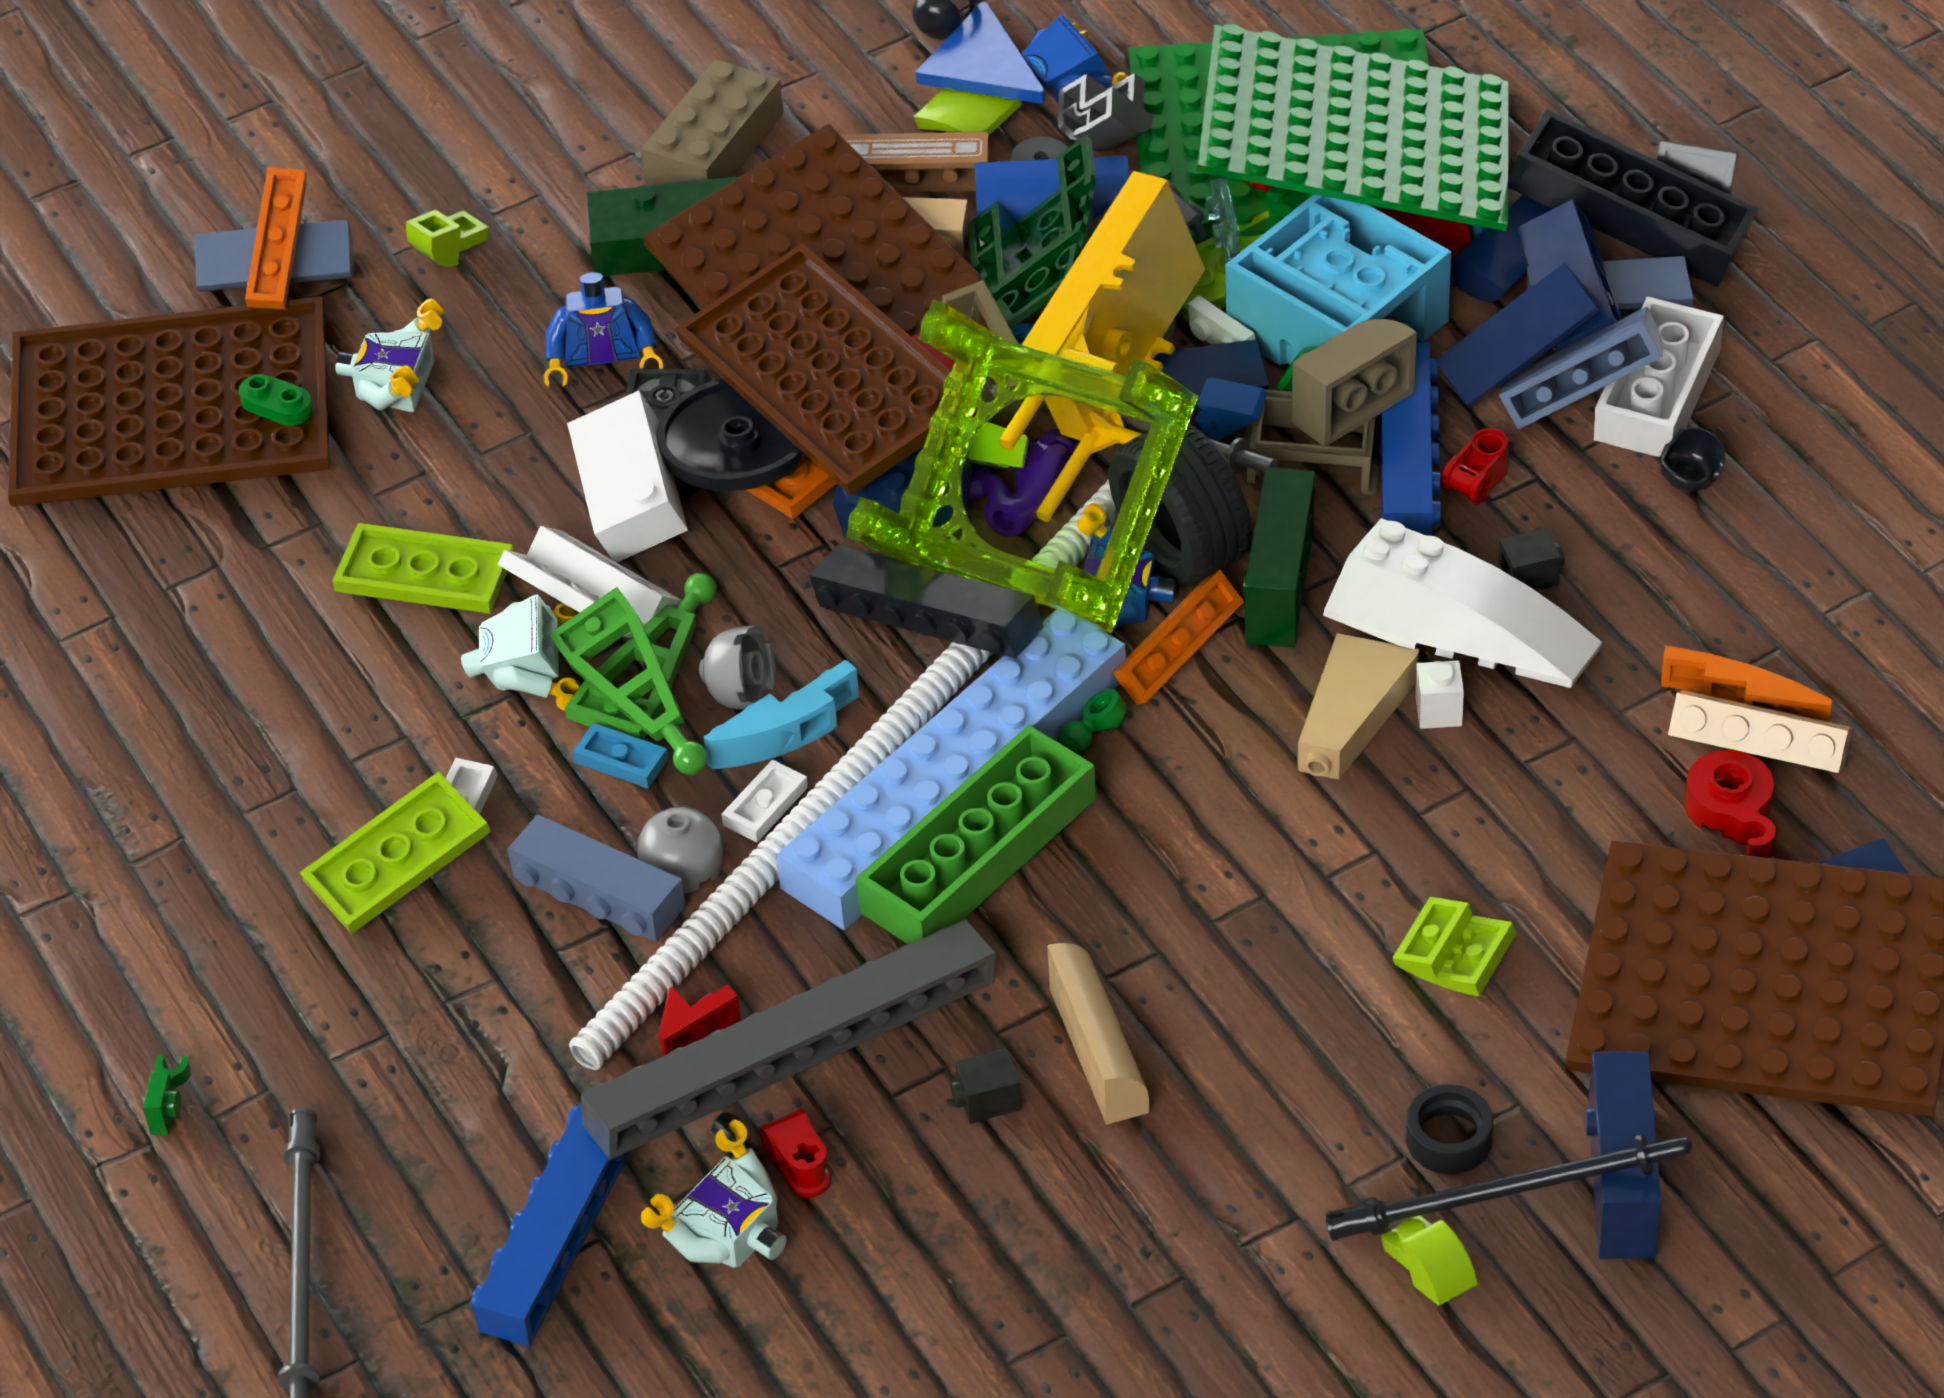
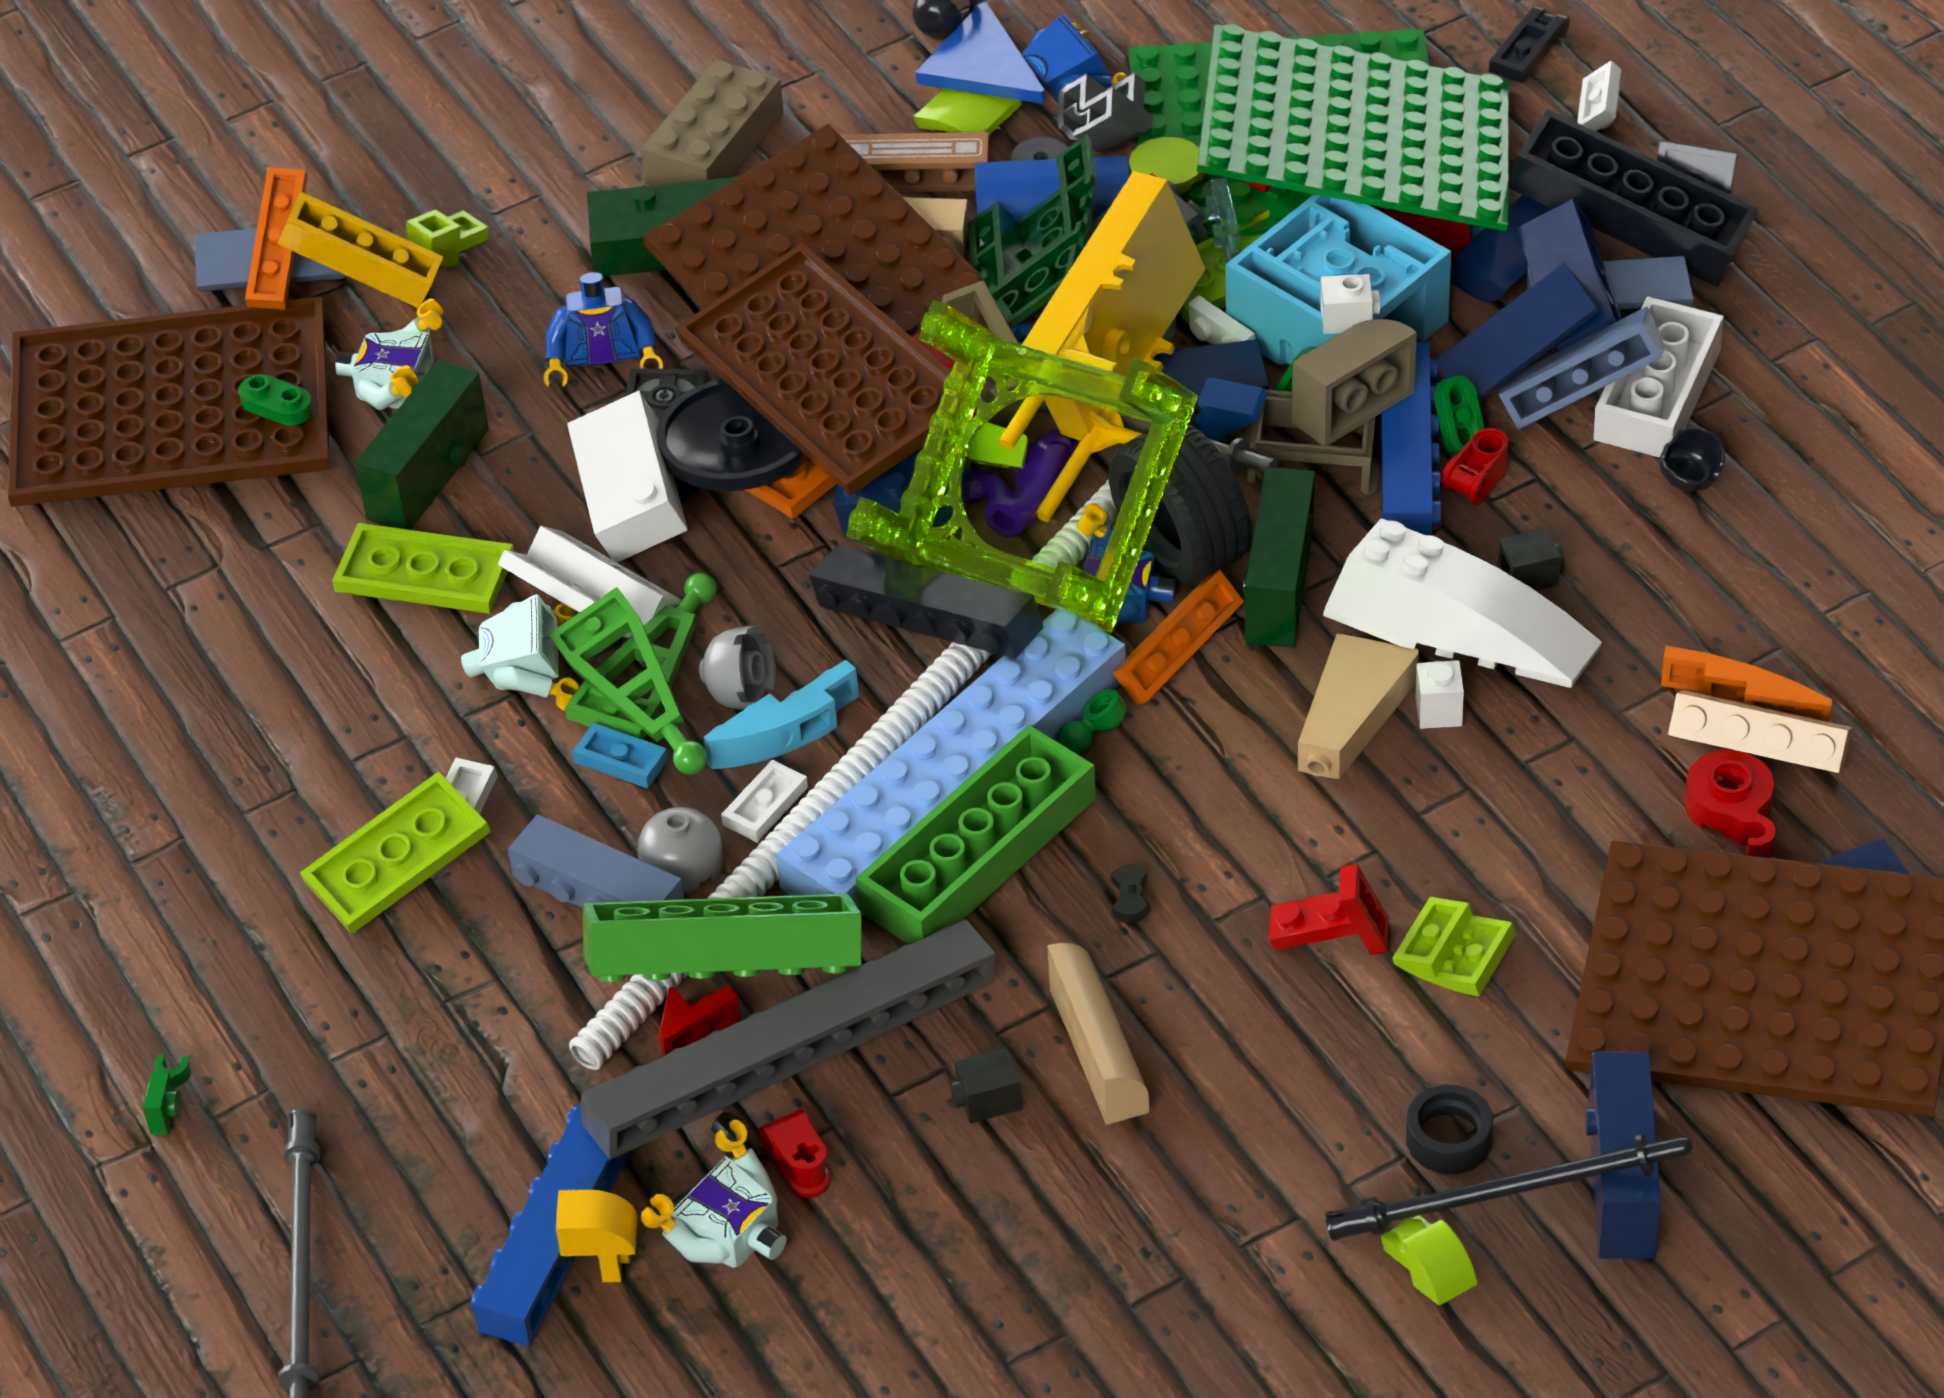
(360, 250): none -> yellow brick
(422, 445): none -> dark green brick
(597, 1225): none -> yellow brick
(721, 936): none -> bright green brick
(1130, 905): none -> pearl dark grey piece
(1168, 159): none -> lime tile
(1333, 916): none -> red bracket
(1347, 302): none -> white brick
(1460, 416): none -> green plate
(1528, 44): none -> black plate
(1599, 97): none -> white plate

